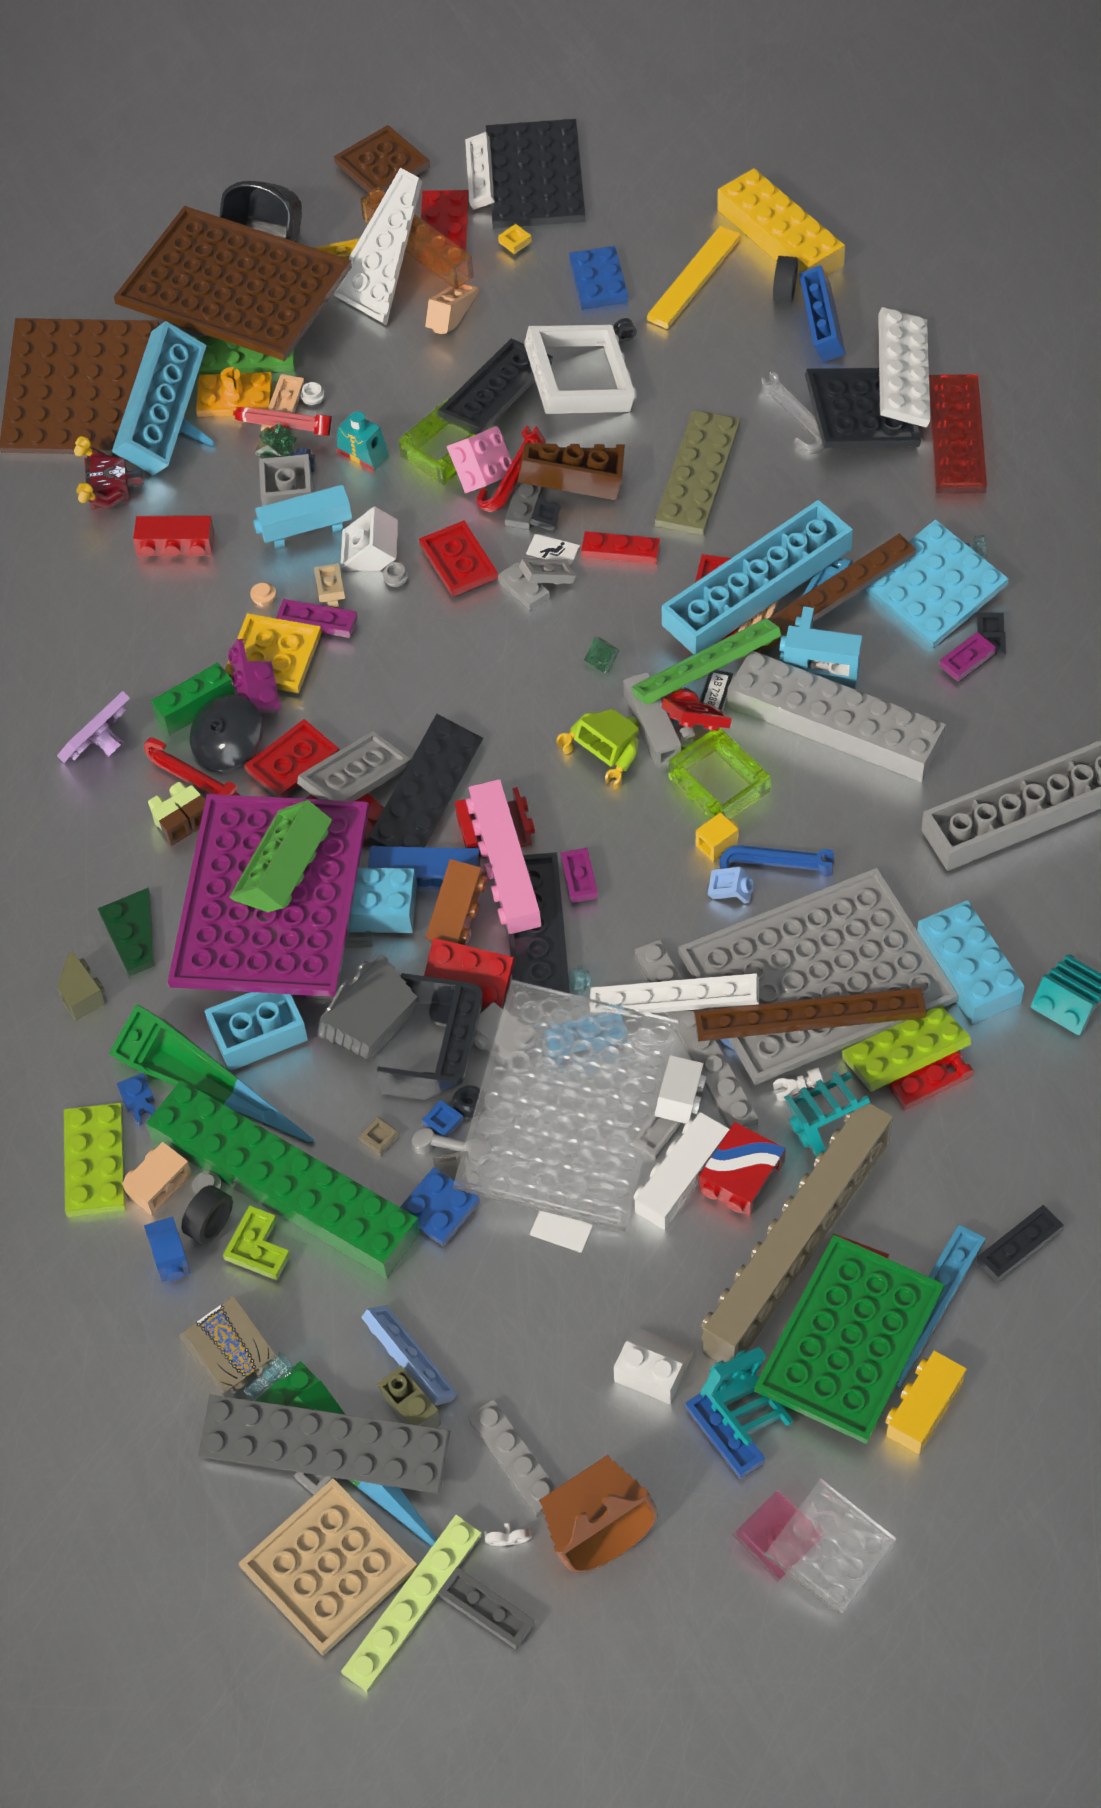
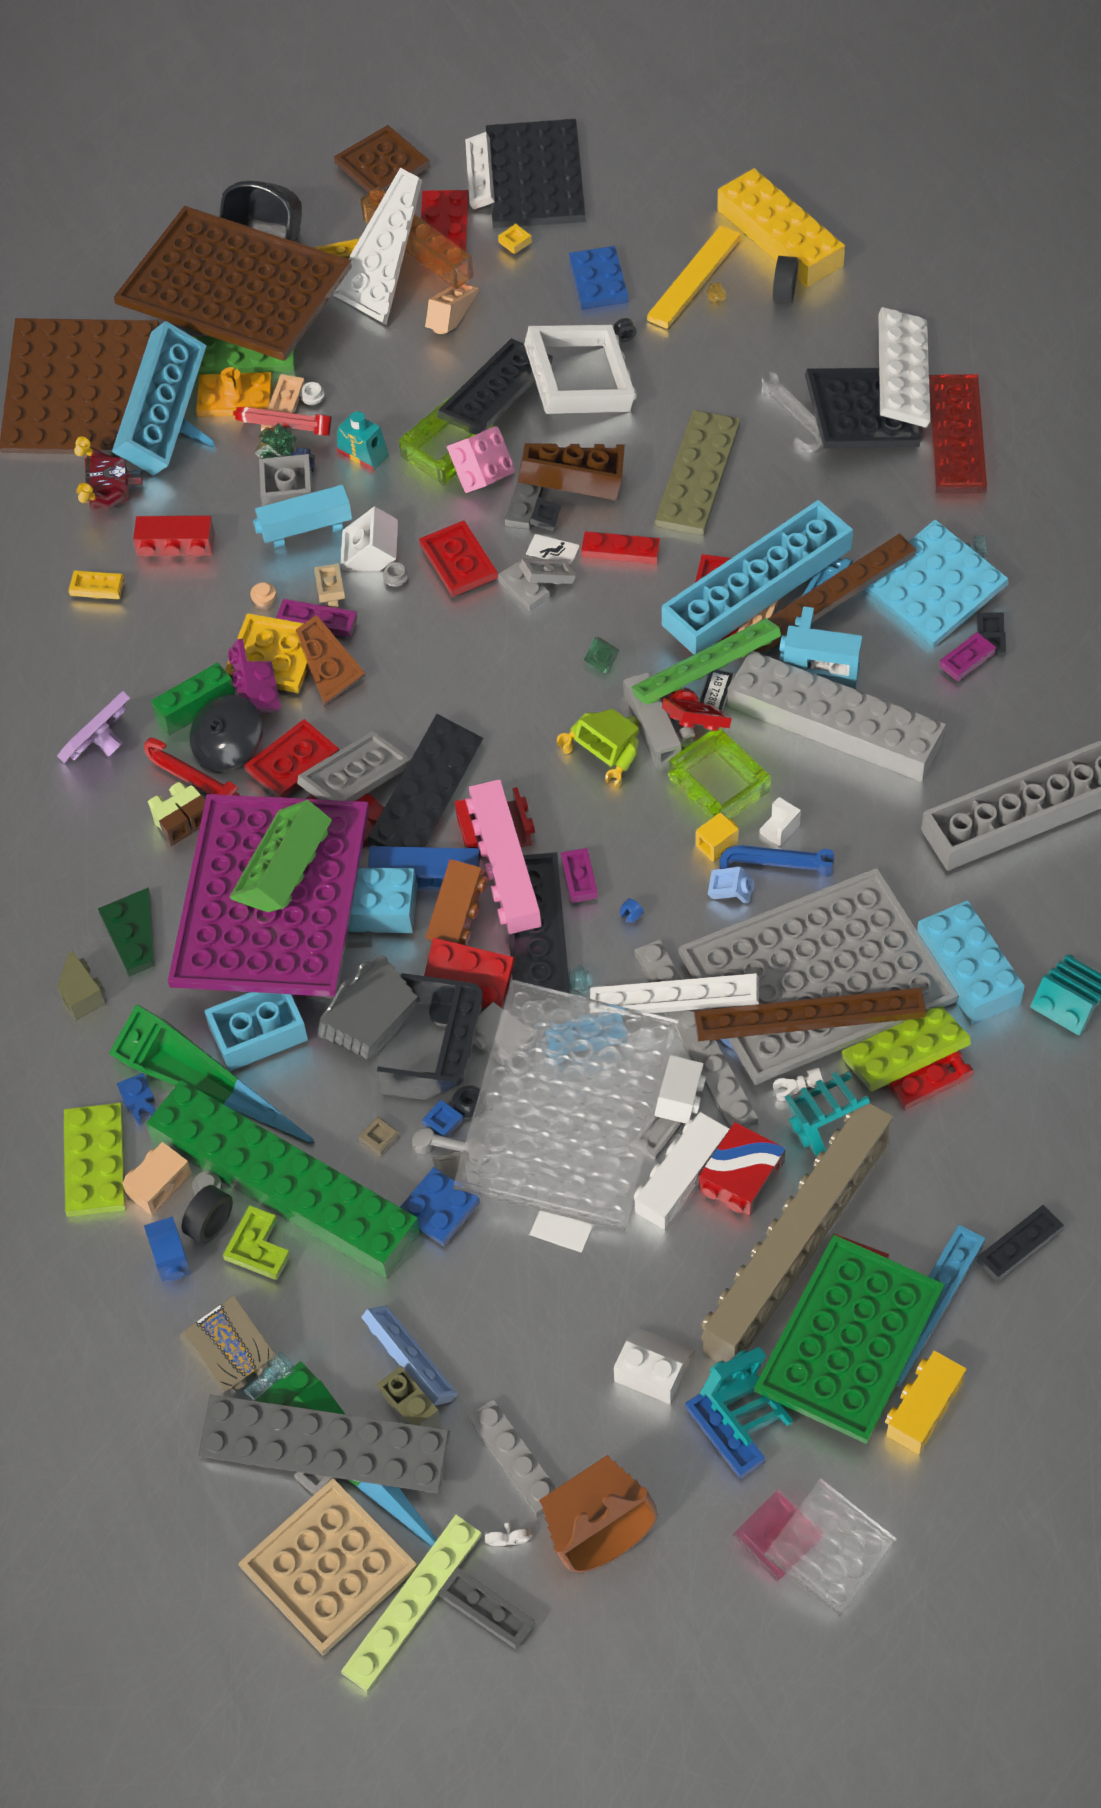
(96, 584): none -> yellow plate
(328, 660): none -> dark orange wing
(511, 476): red piece -> none
(631, 910): none -> blue hinge
(716, 293): none -> clear yellow plate
(782, 823): none -> white panel
(822, 314): blue brick -> none

